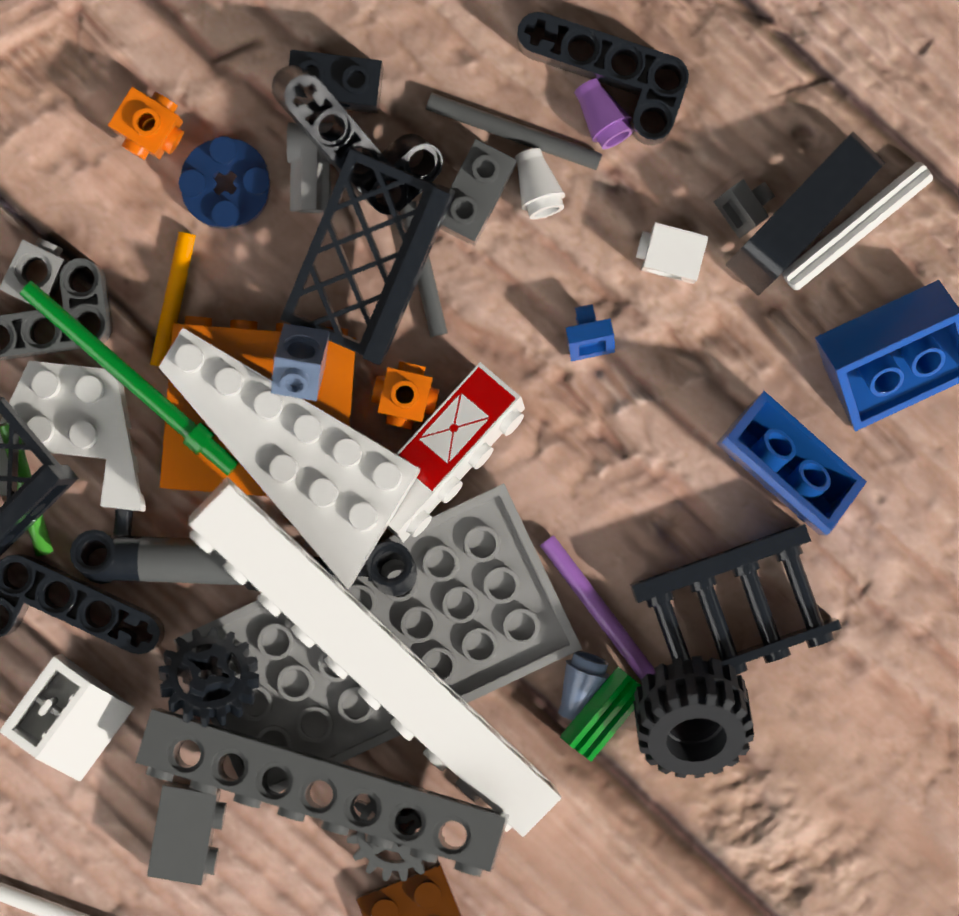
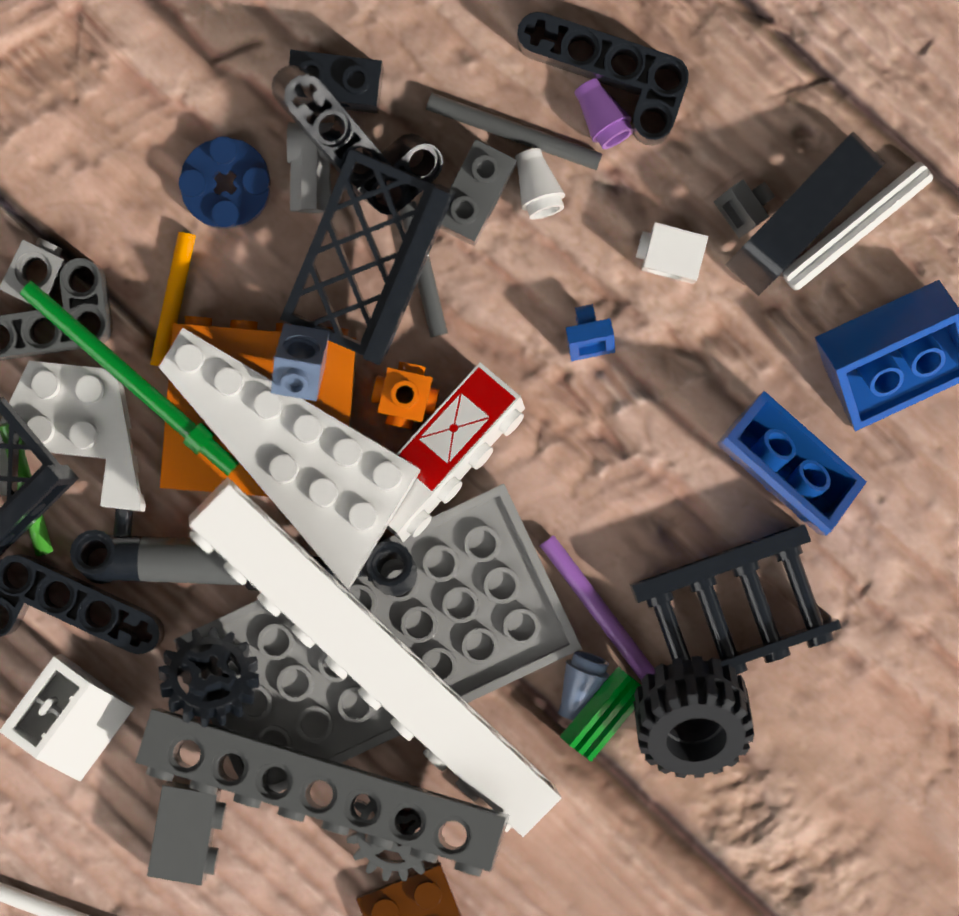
(133, 116): orange brick -> none

